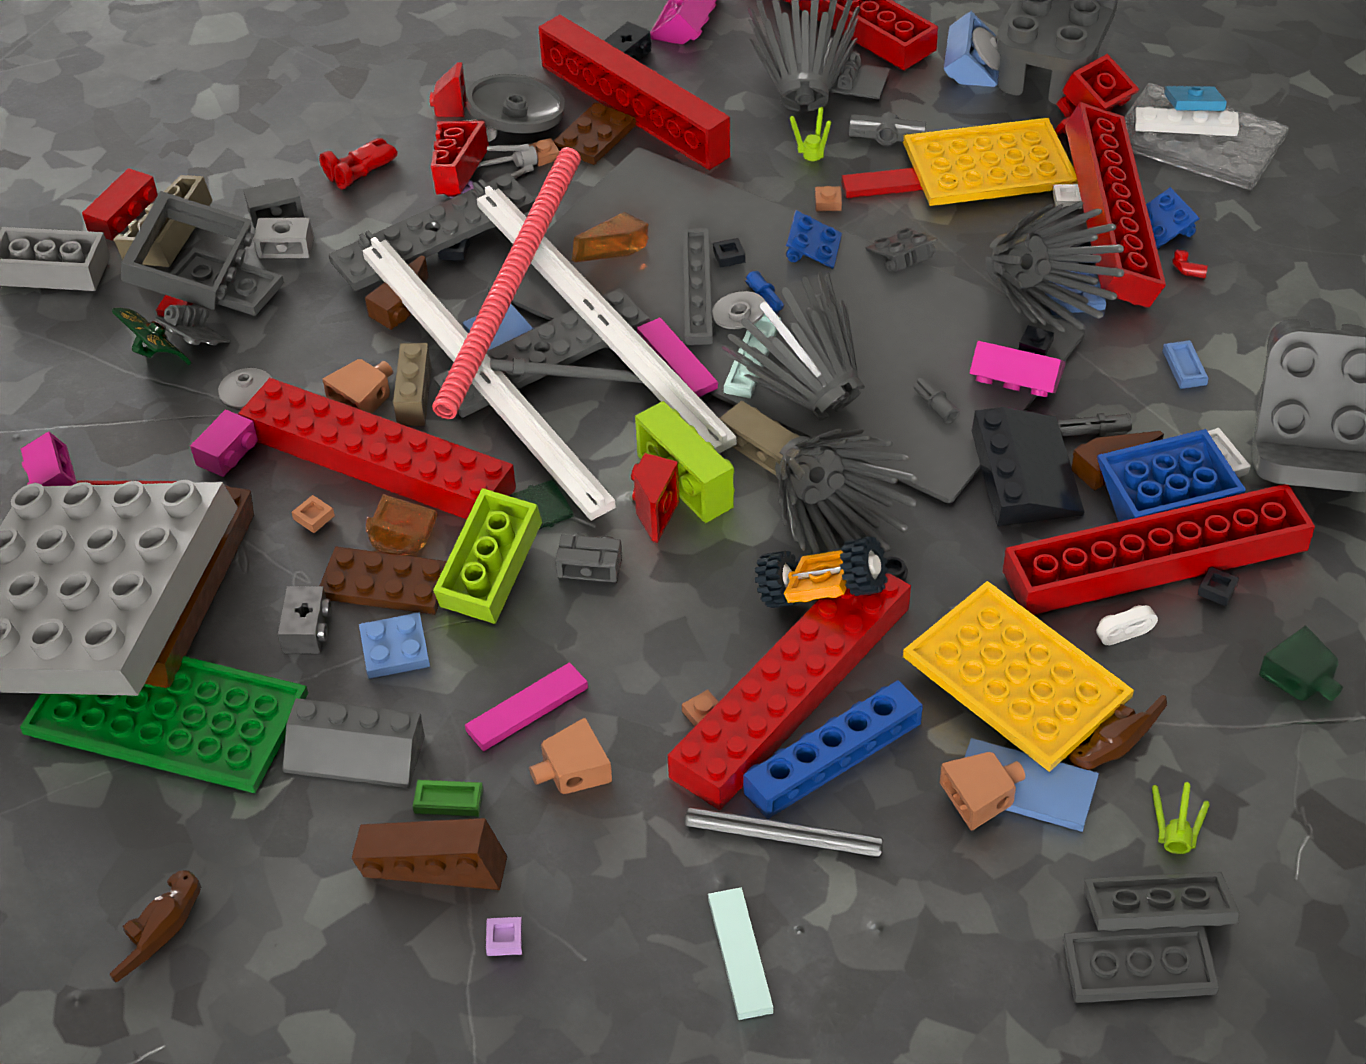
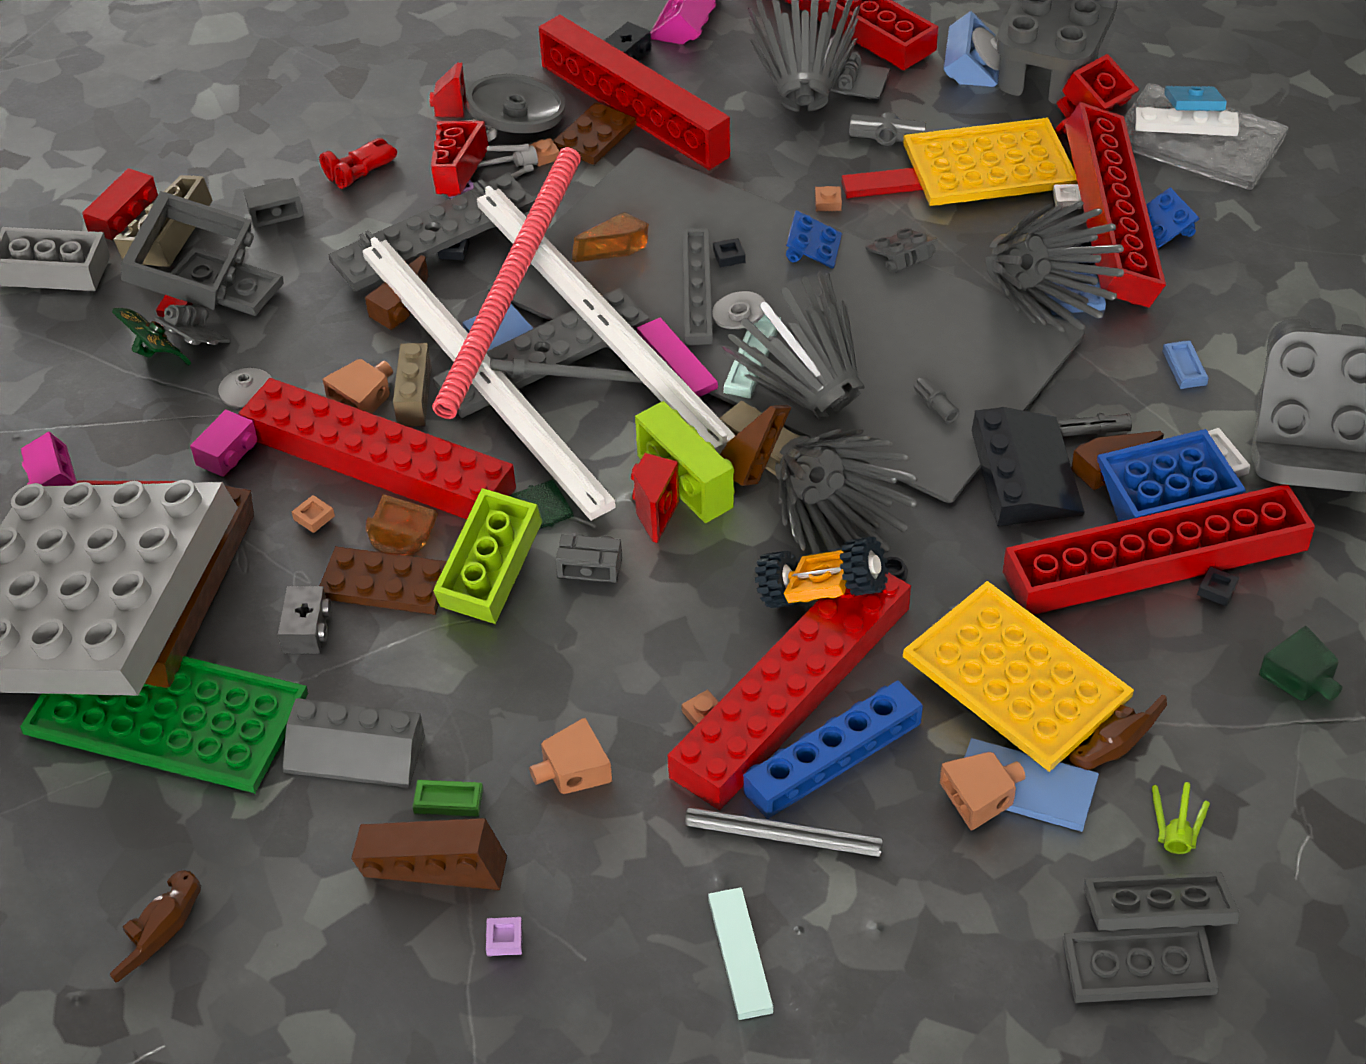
(283, 238): light grey brick -> none
(394, 645): medium blue plate -> none
(526, 706): dark pink tile -> none
(754, 444): none -> reddish brown slope
(764, 289): blue axle -> none
(813, 145): lime plant -> none
(1016, 368): dark pink slope -> none
(1036, 340): black plate -> none
(1126, 625): white plate -> none
(1186, 267): red arm -> none

